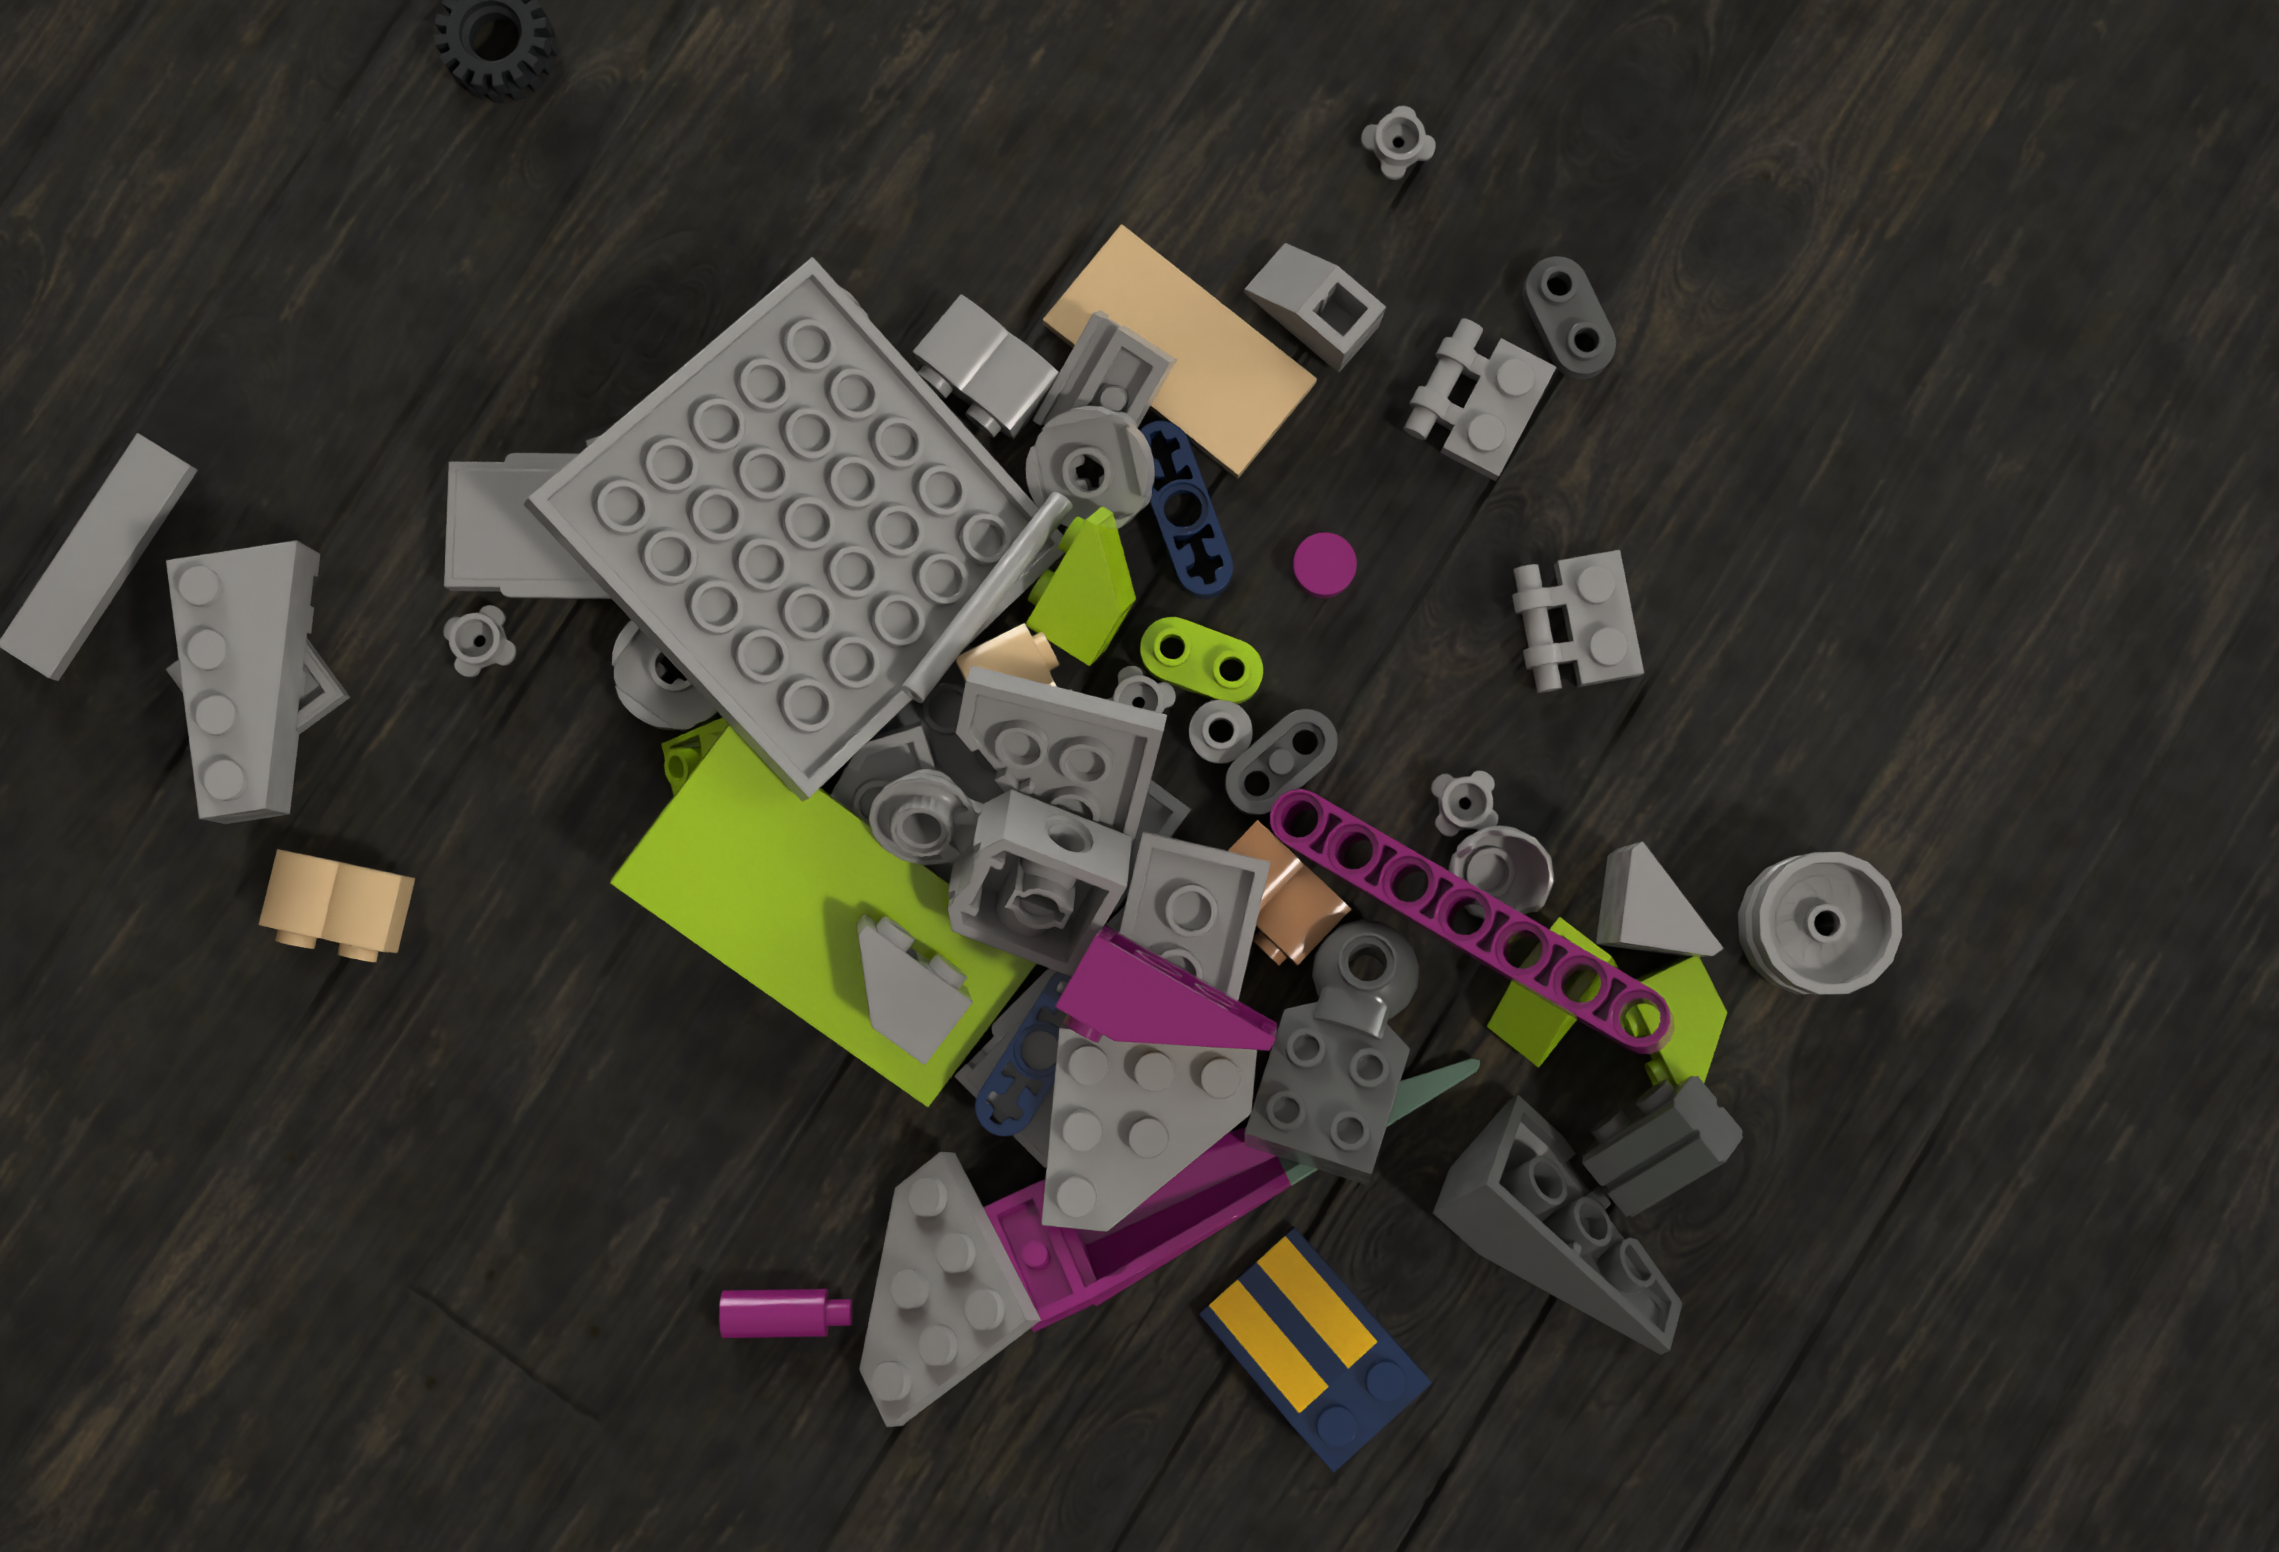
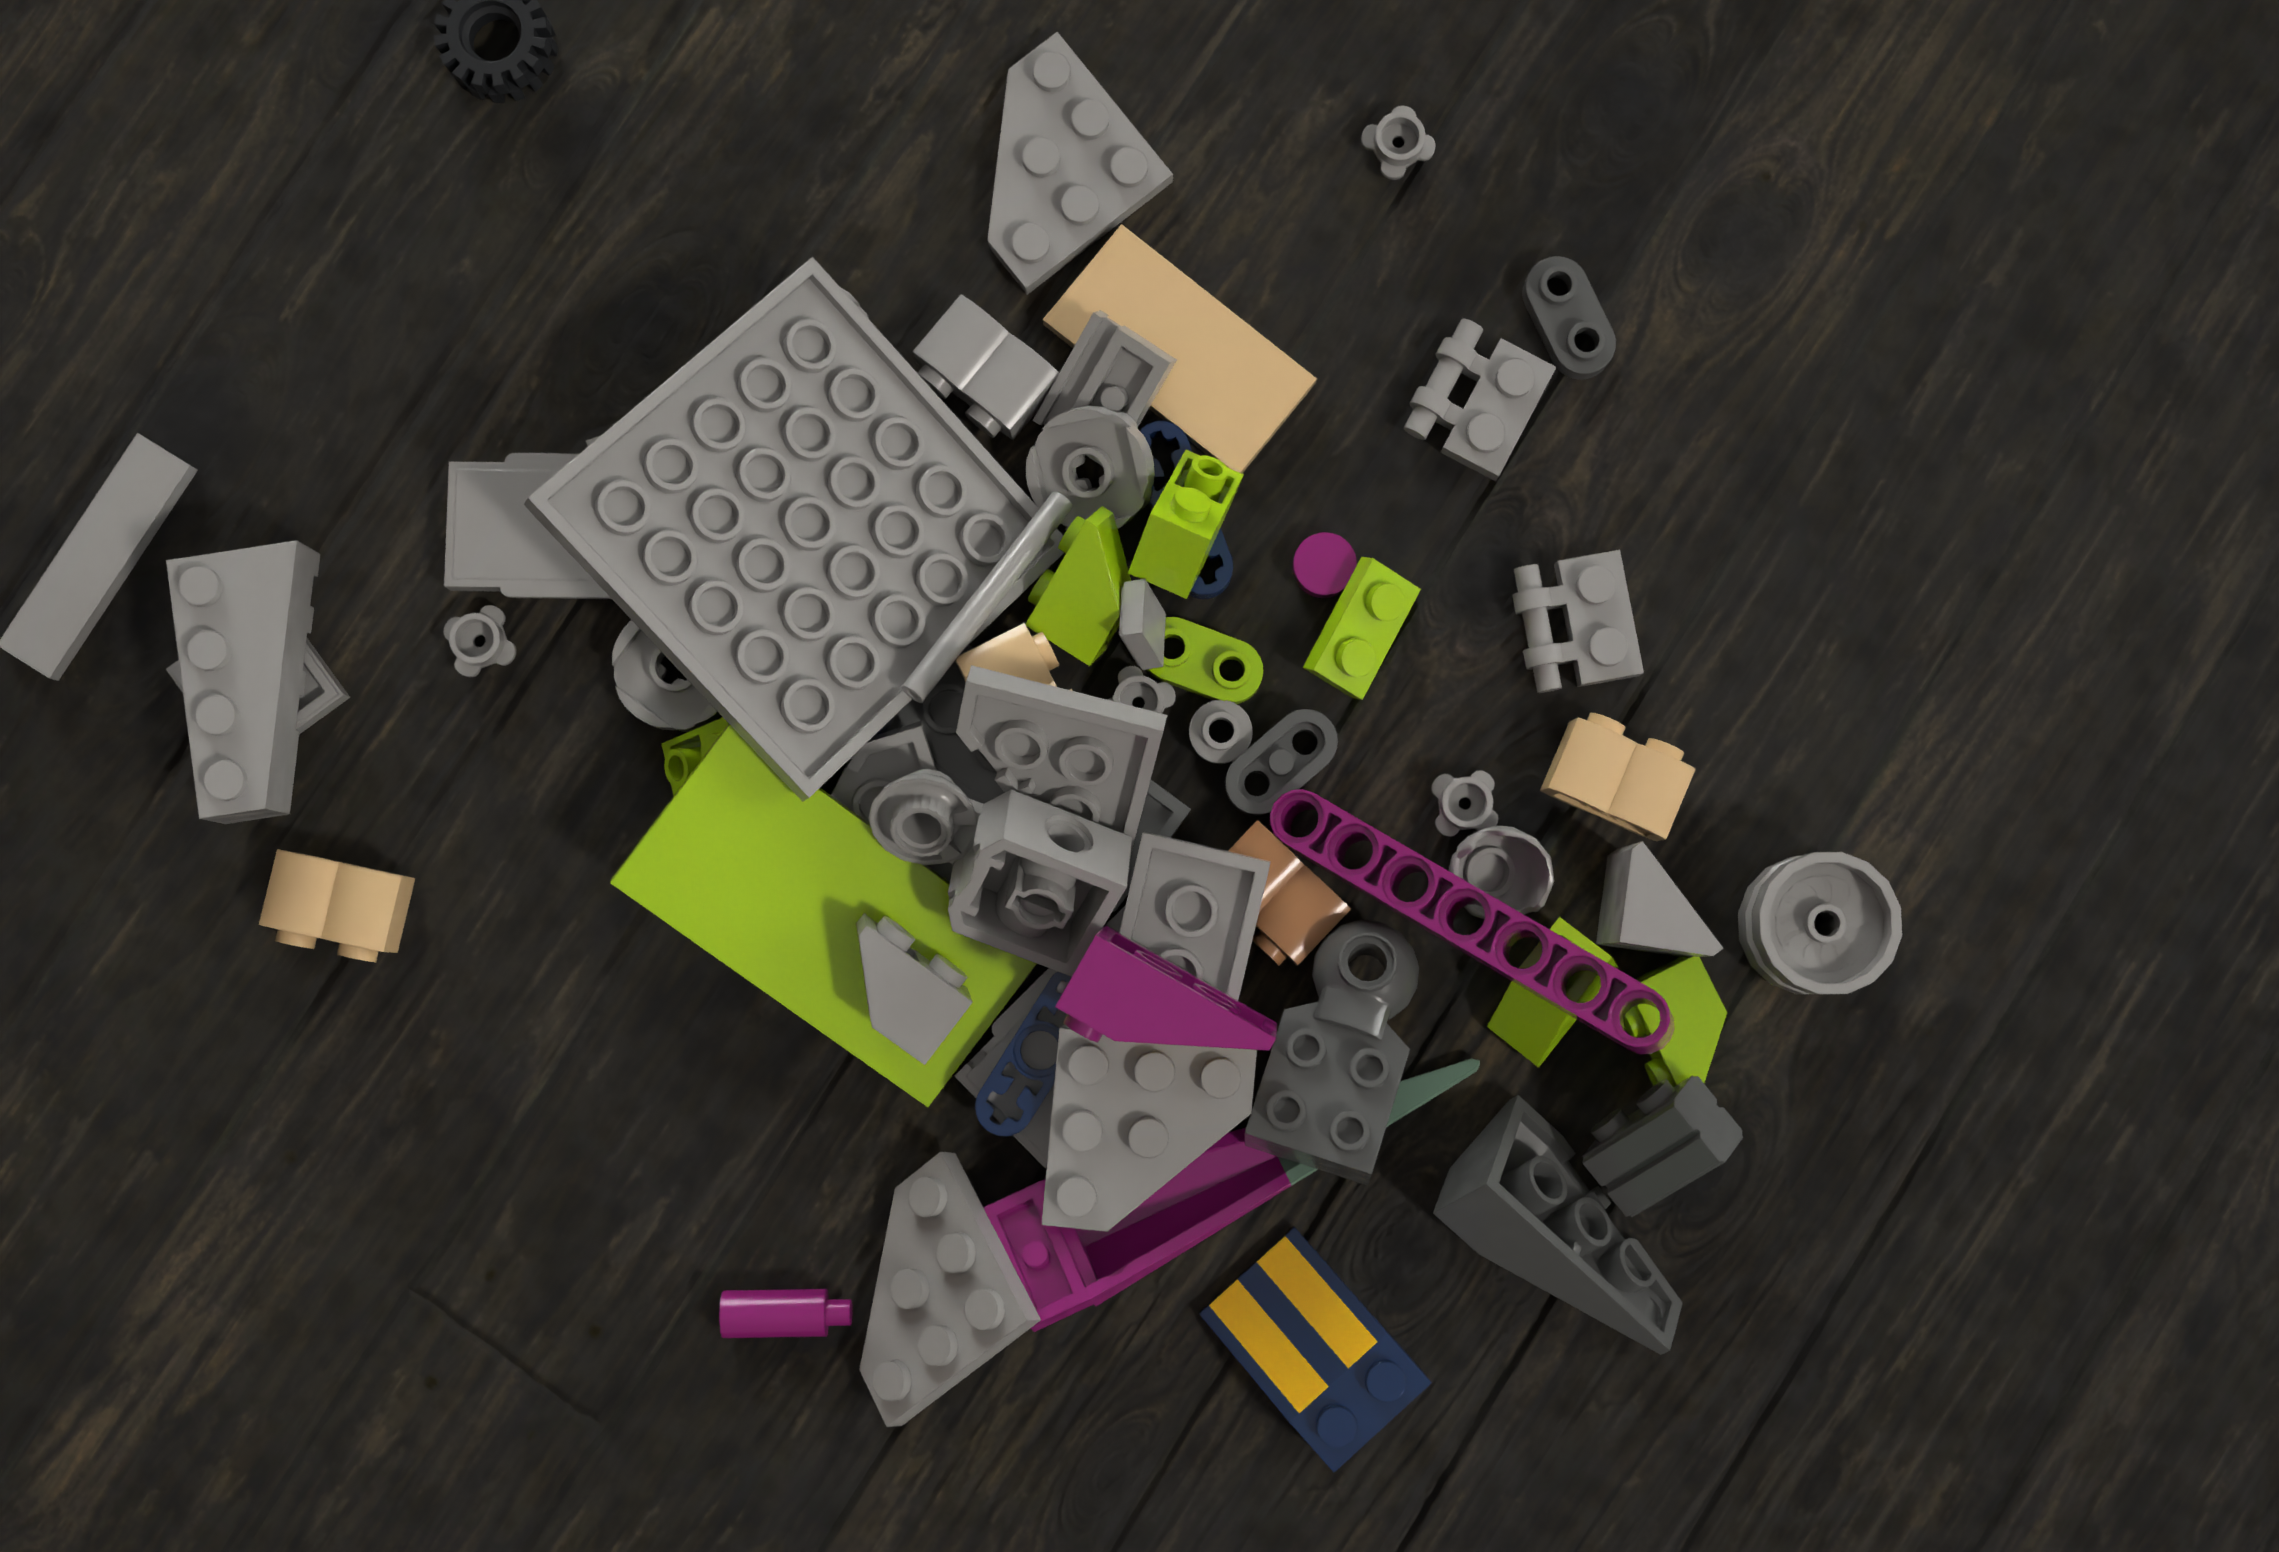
(1063, 165): none -> light grey plate
(1142, 624): none -> light grey tile
(1185, 523): none -> lime slope
(1317, 304): light grey slope -> none
(1361, 628): none -> lime plate
(1619, 778): none -> tan brick

